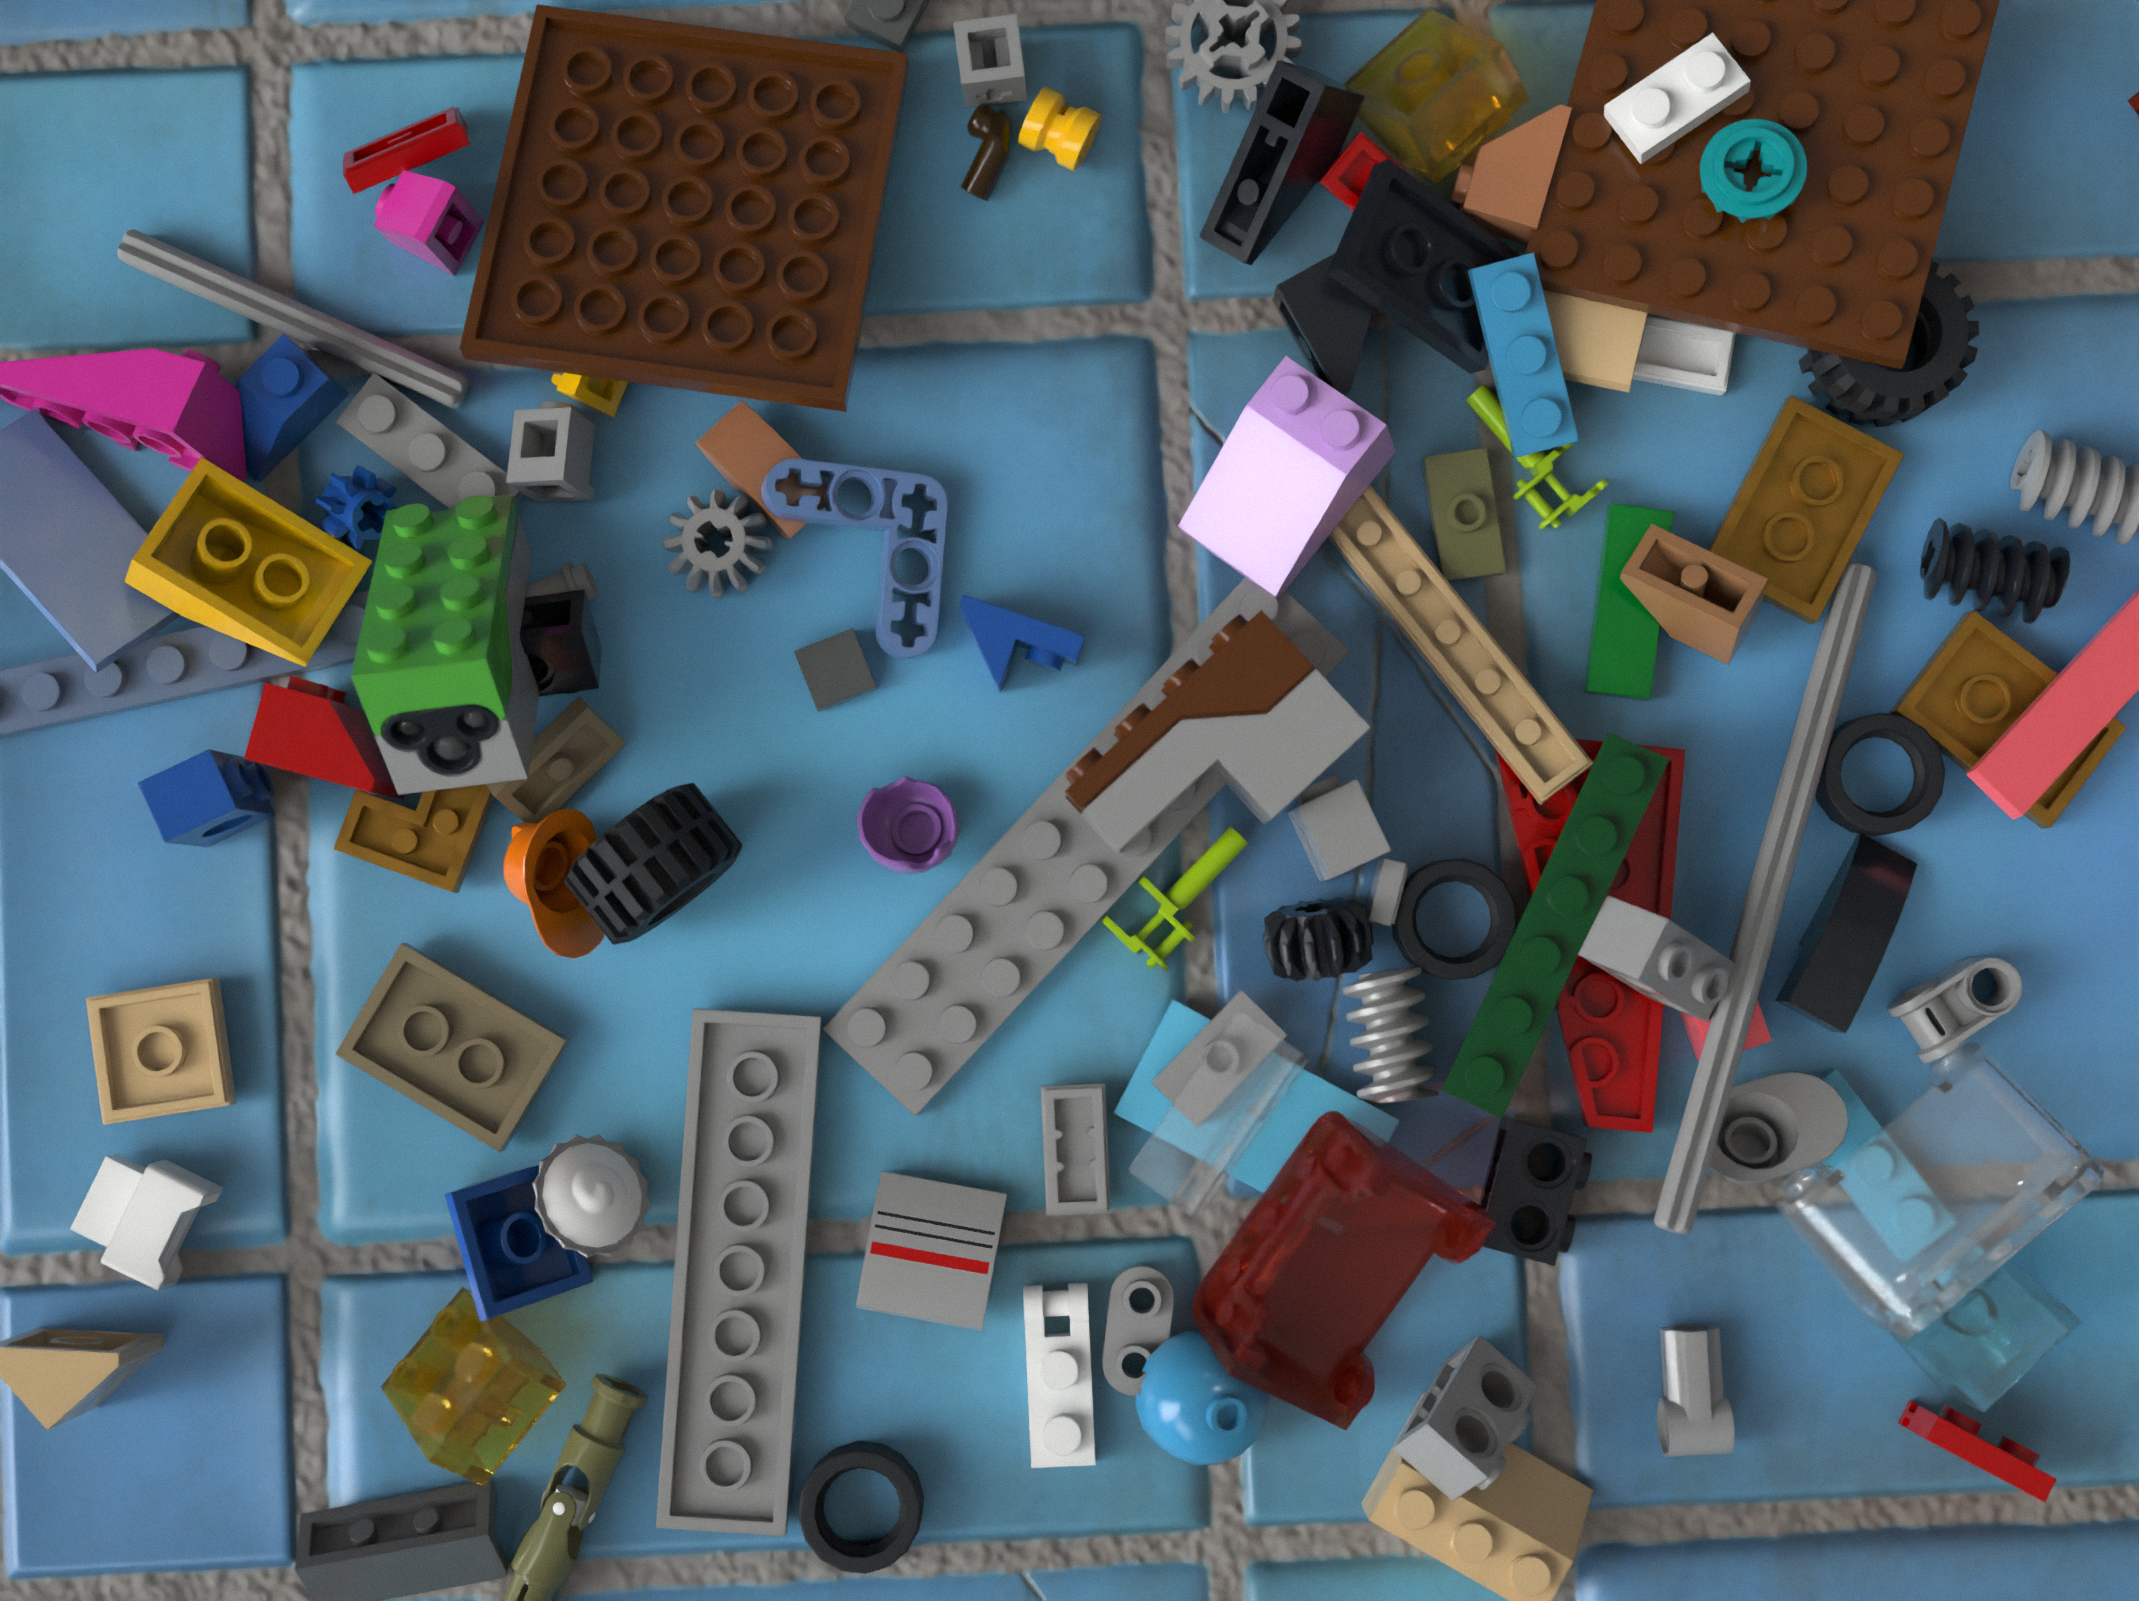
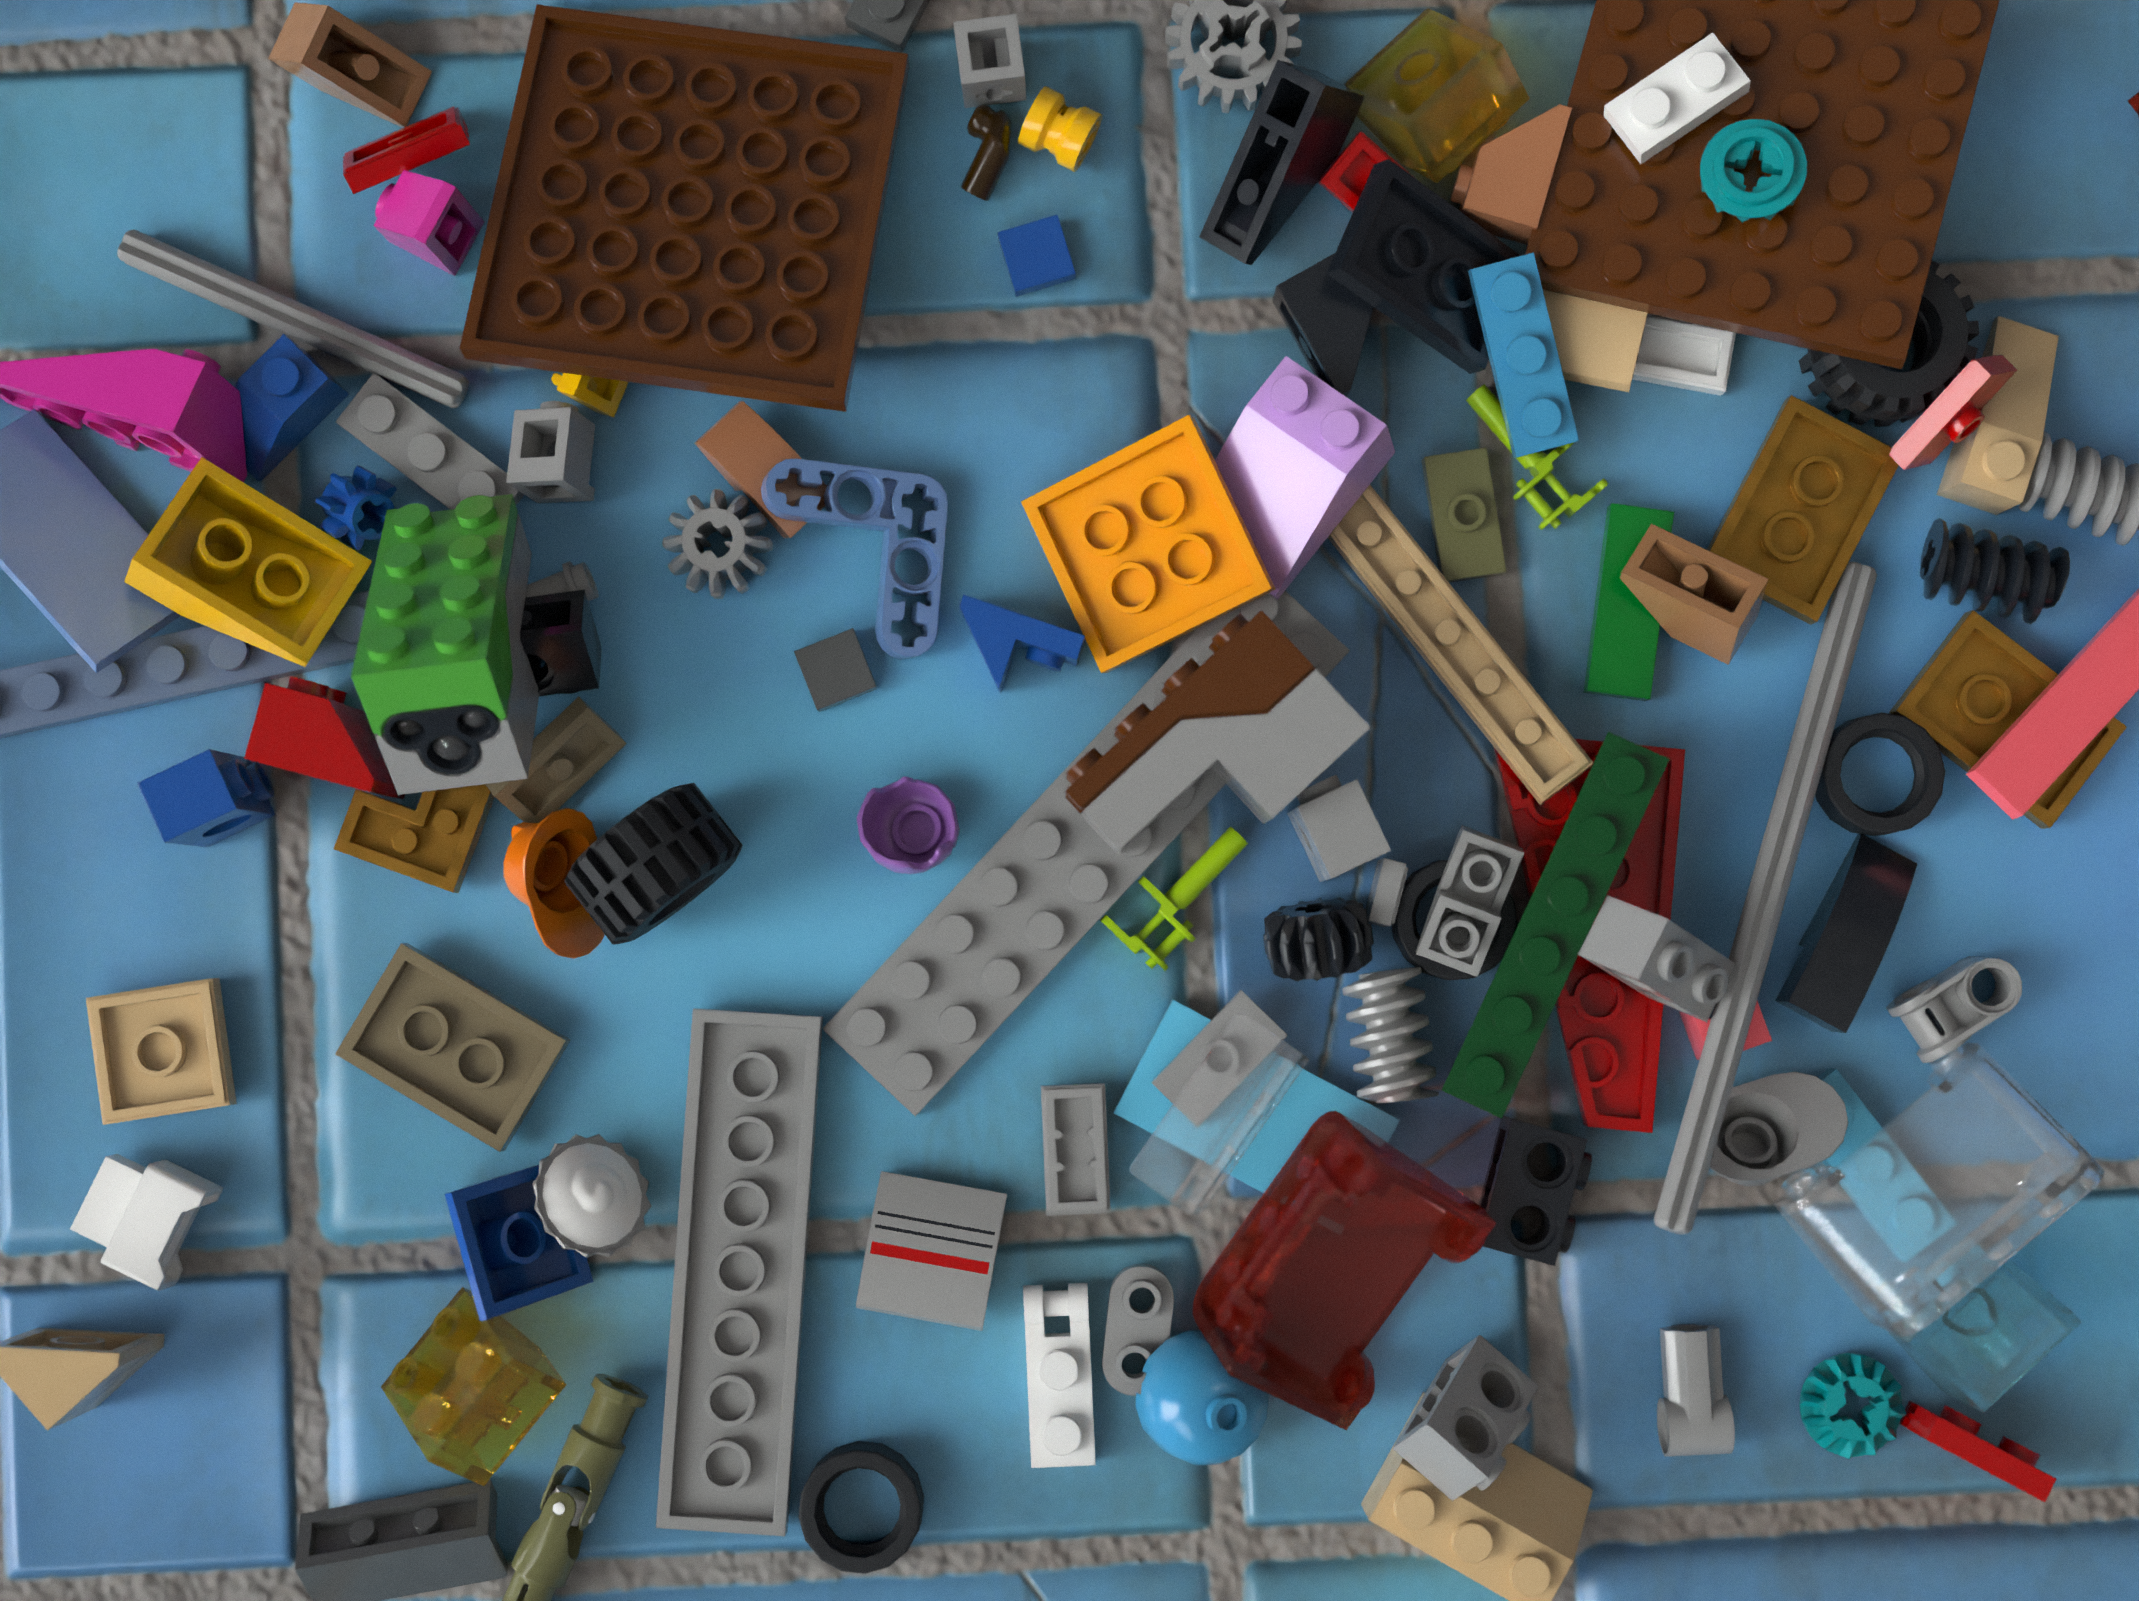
(349, 62): none -> medium nougat slope
(1036, 255): none -> blue tile
(1148, 544): none -> light orange plate
(1469, 901): none -> light grey slope
(1824, 1395): none -> teal gear
(1953, 413): none -> plate
(1998, 458): none -> tan slope

